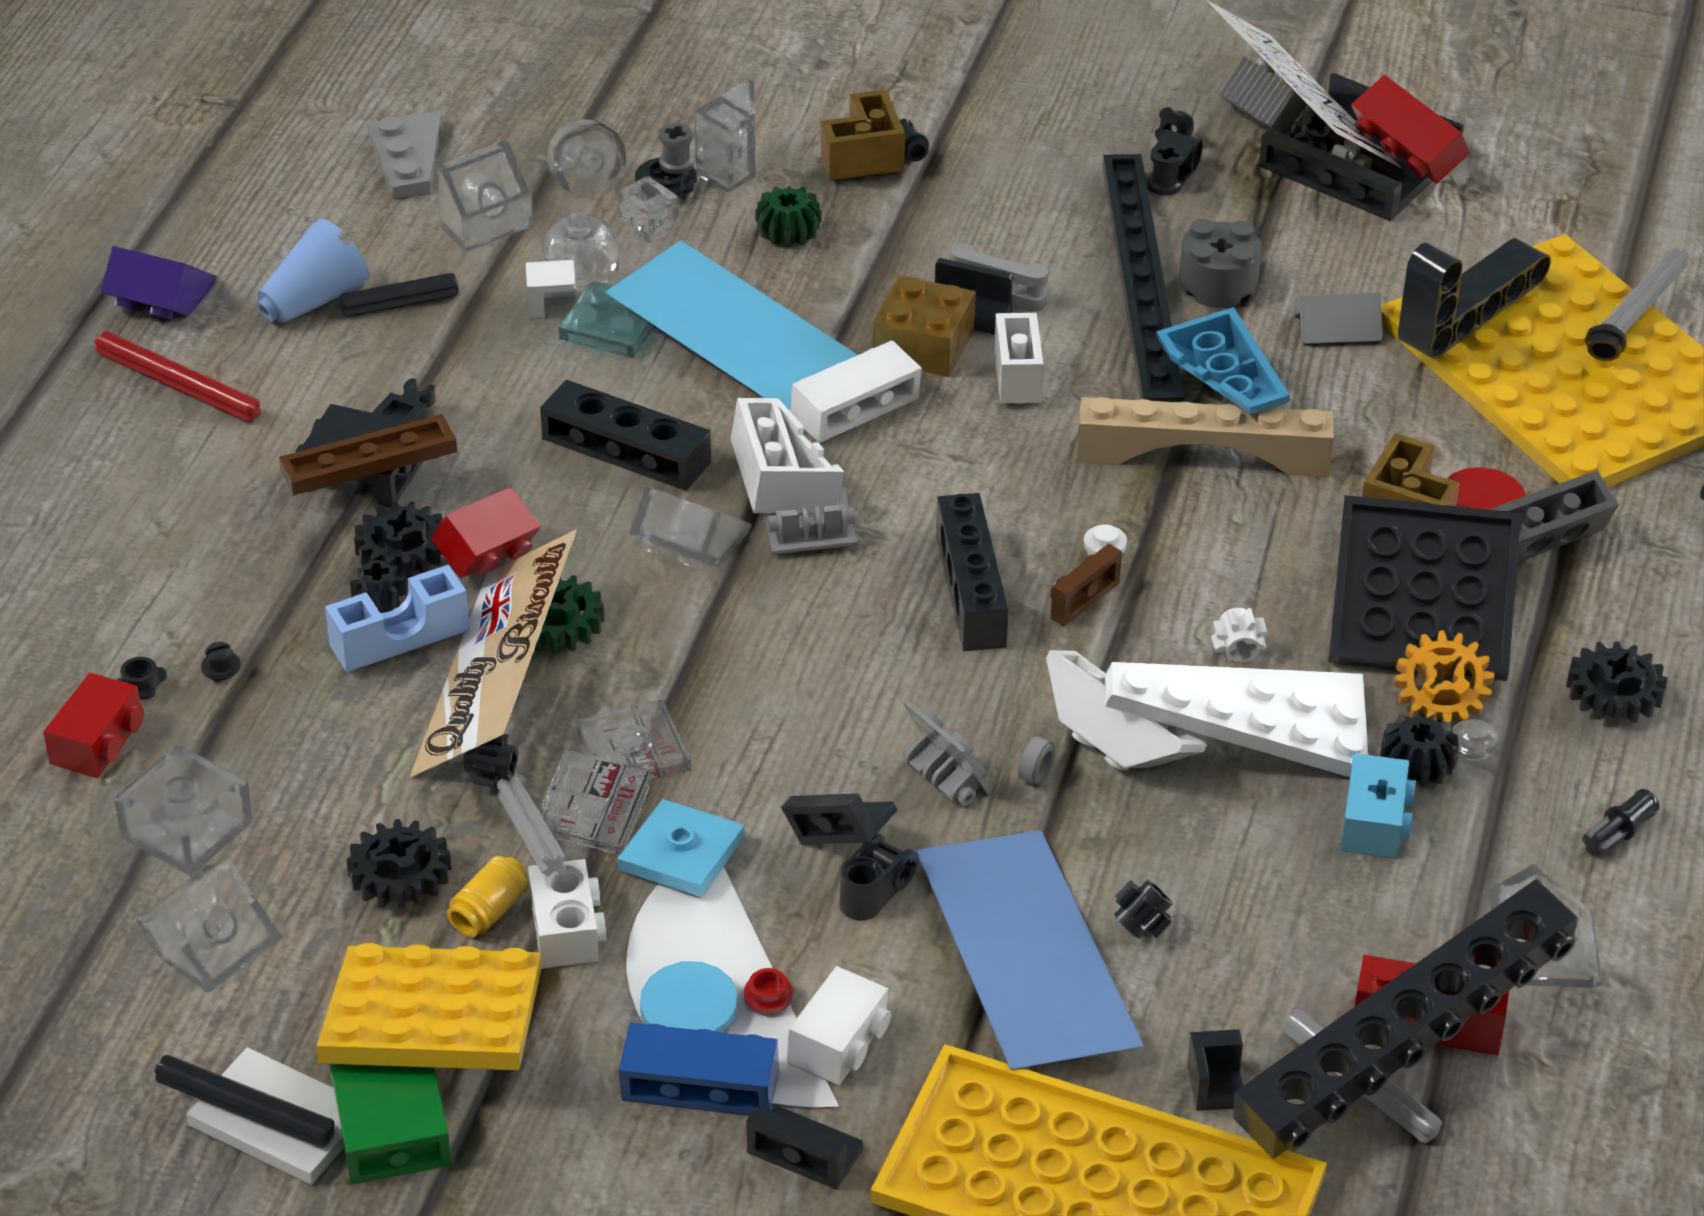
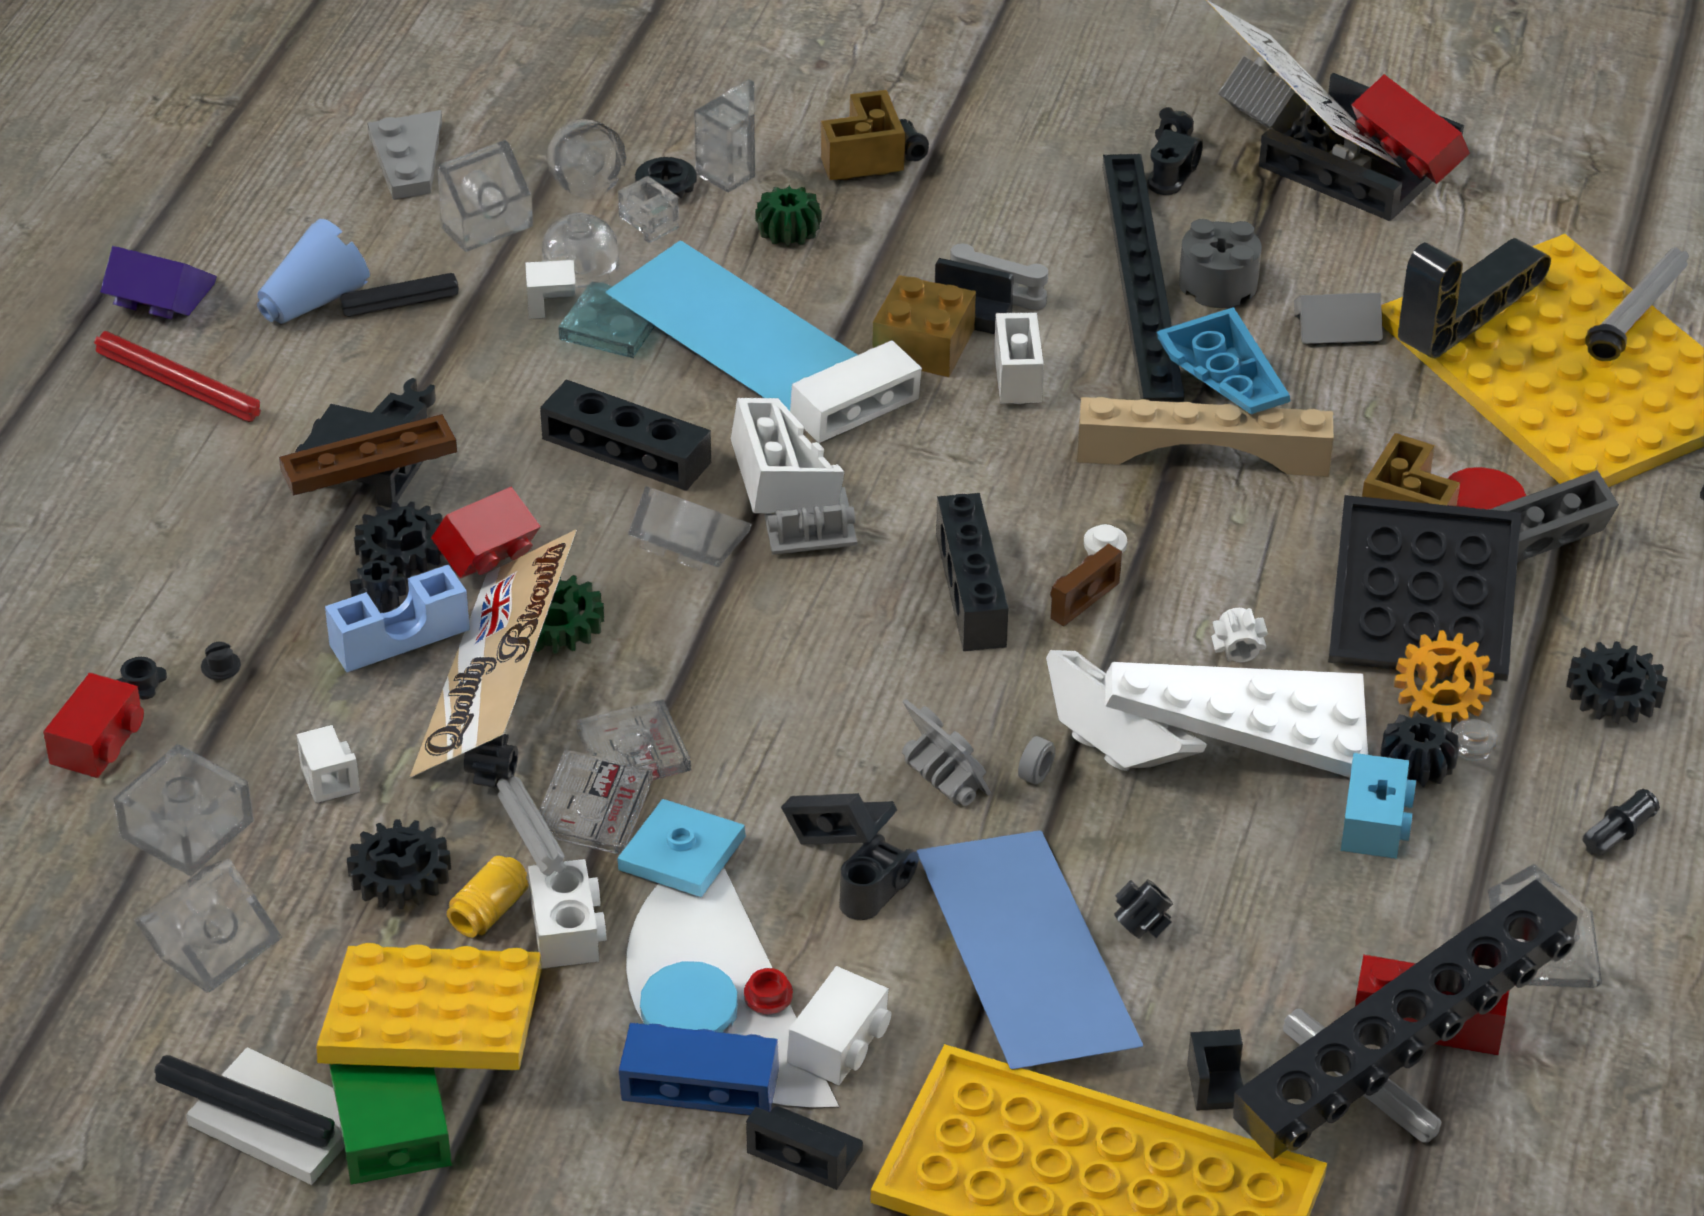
(327, 764): none -> white brick
(676, 148): flat silver bush -> none

